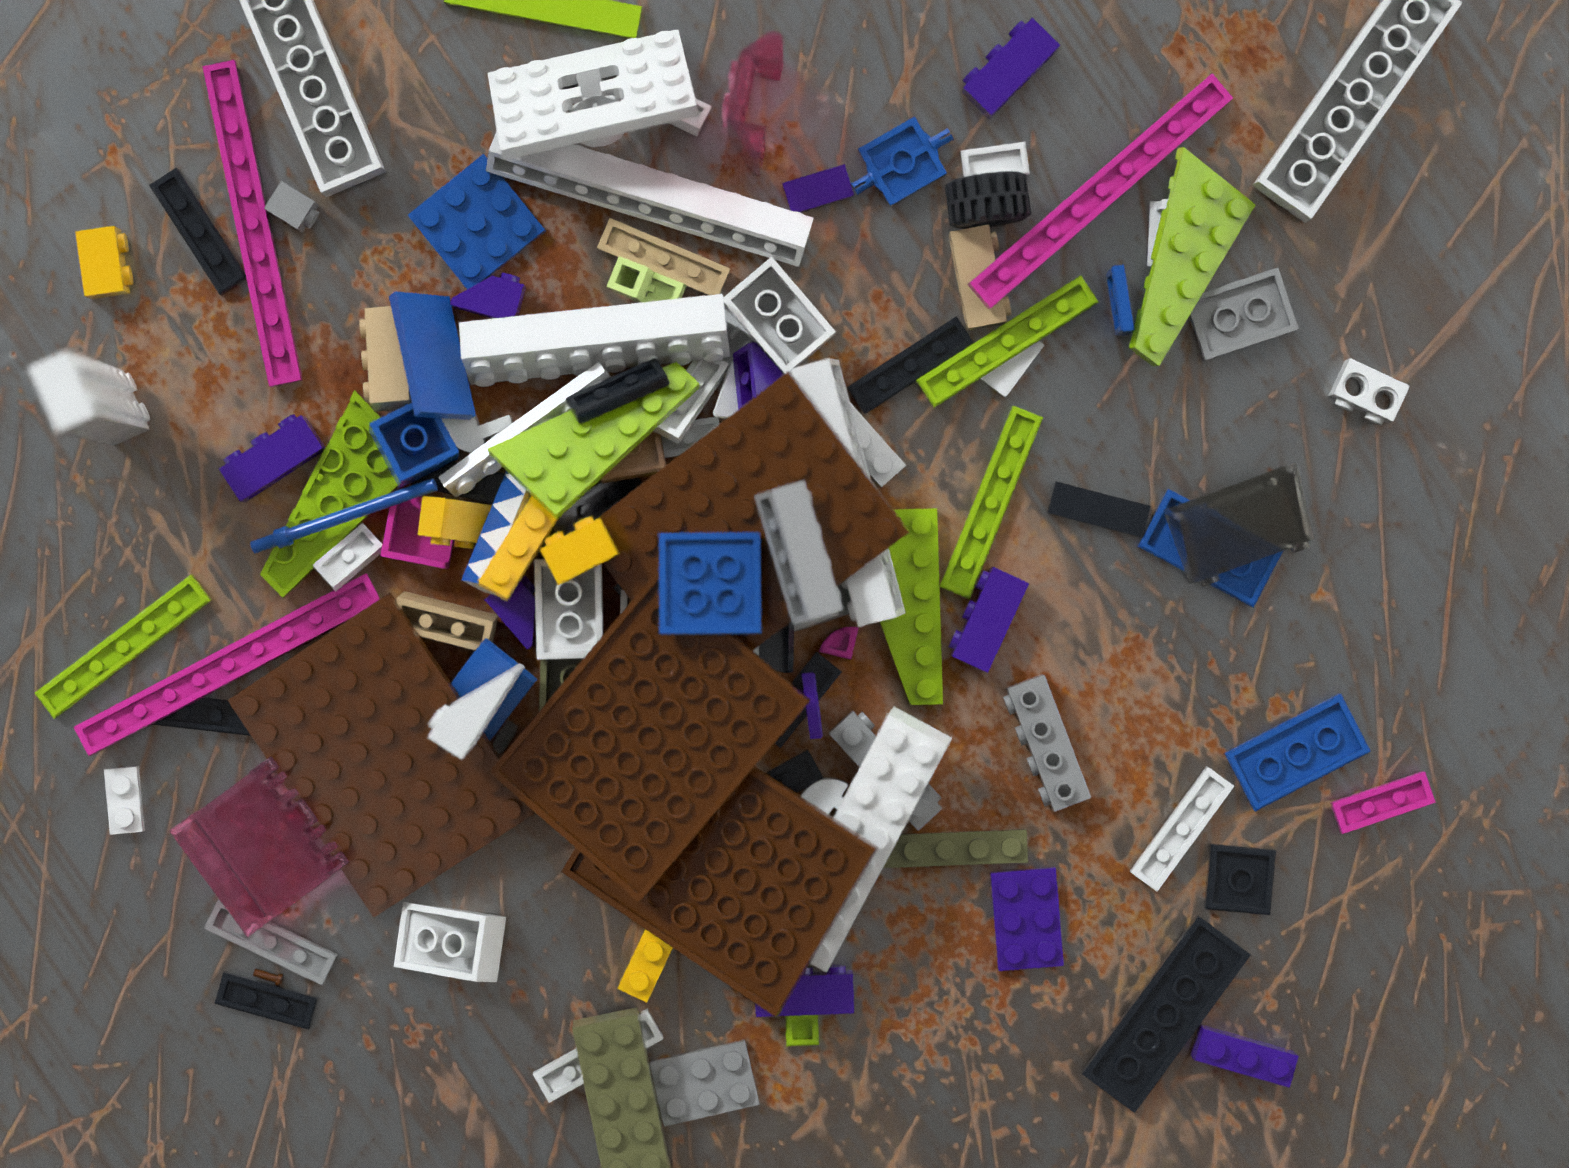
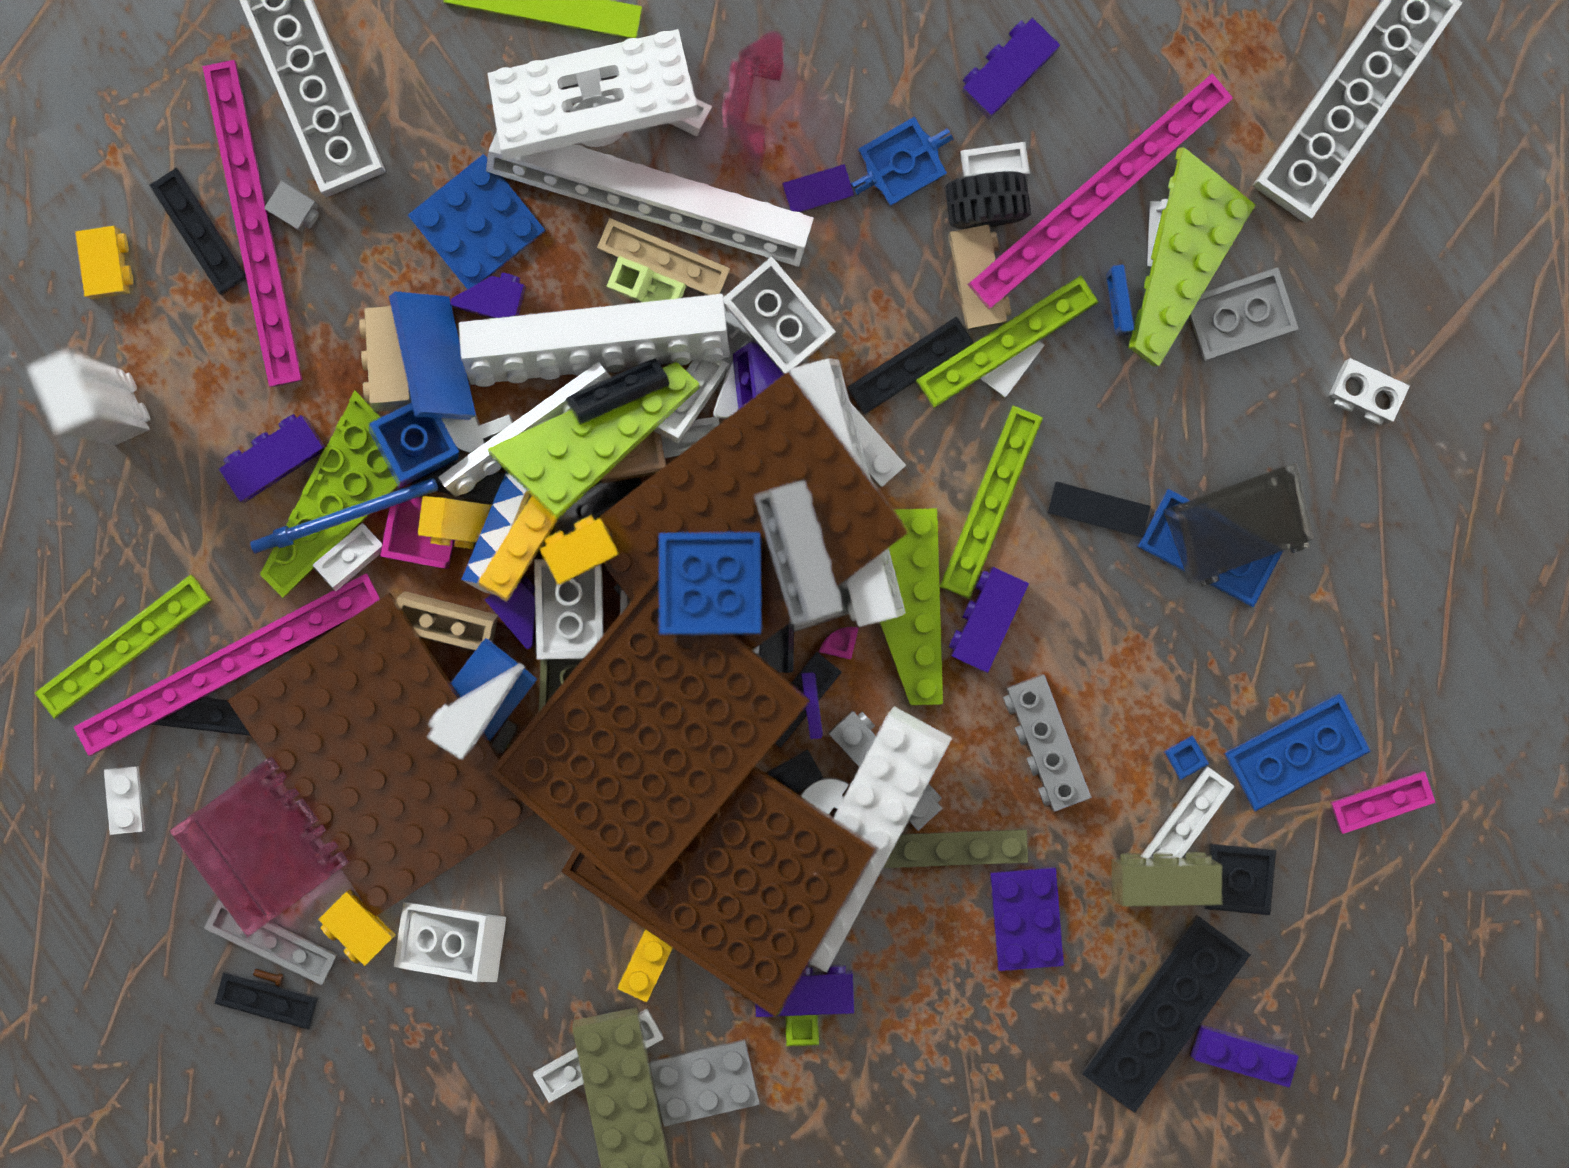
(355, 928): none -> yellow brick
(1166, 880): none -> olive brick
(1186, 757): none -> blue tile

